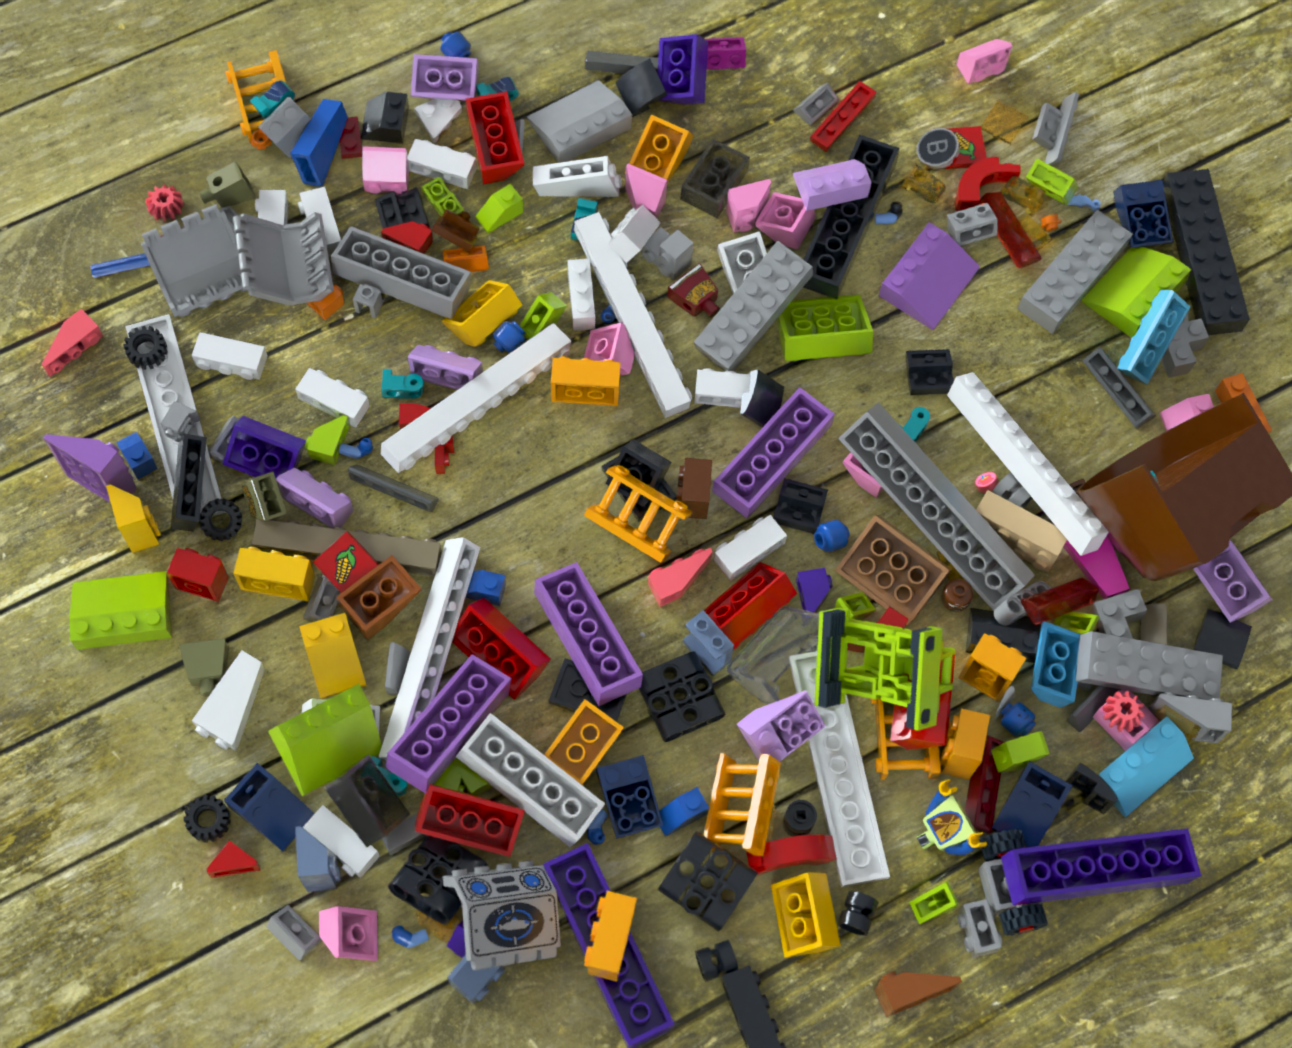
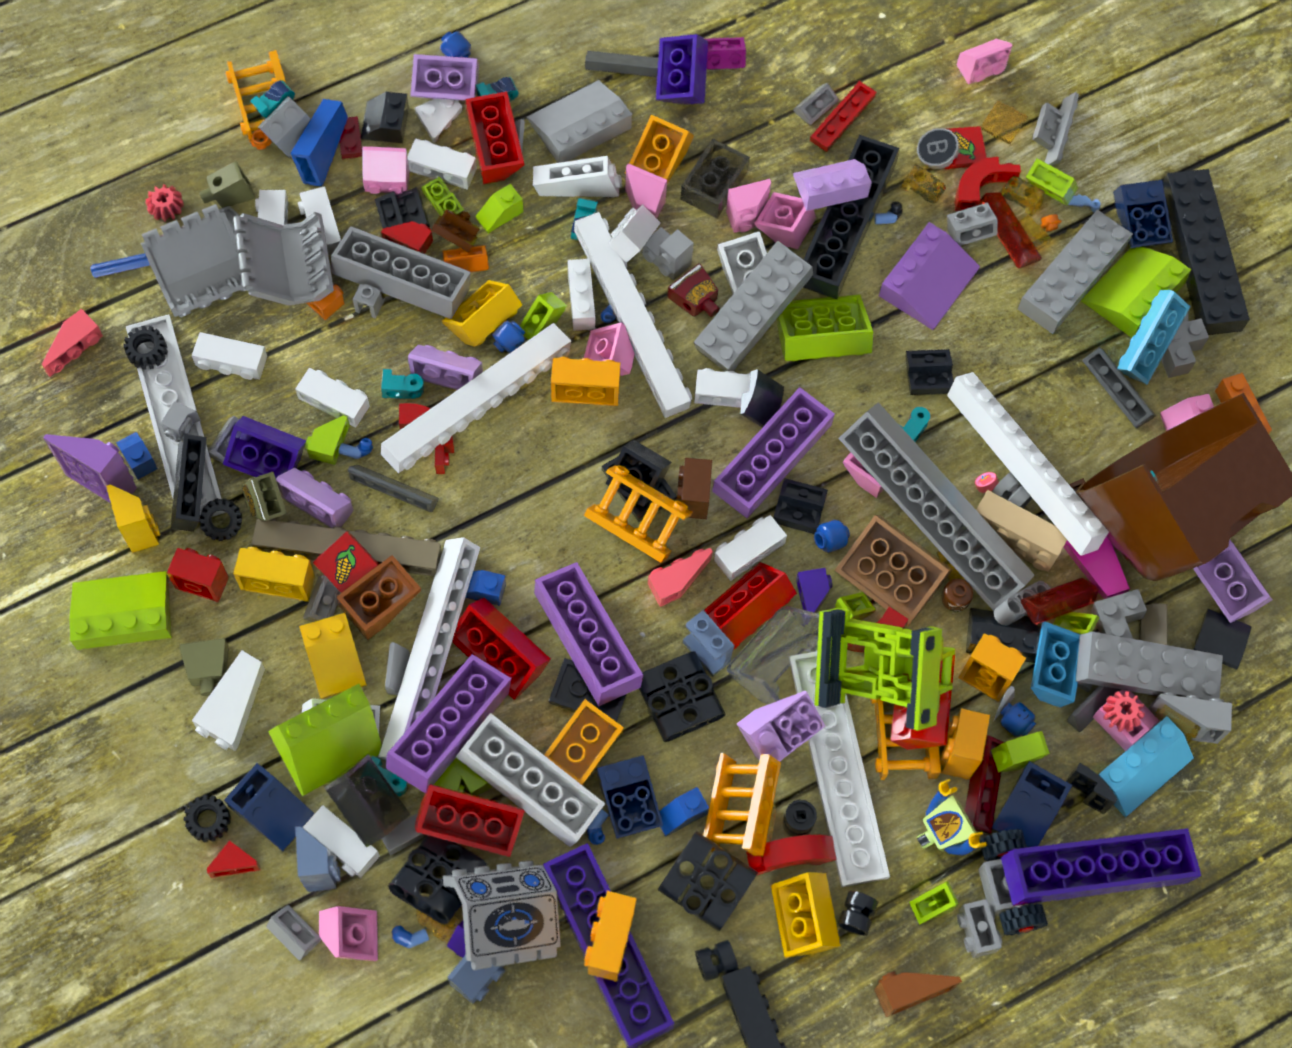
(640, 87): black slope -> none

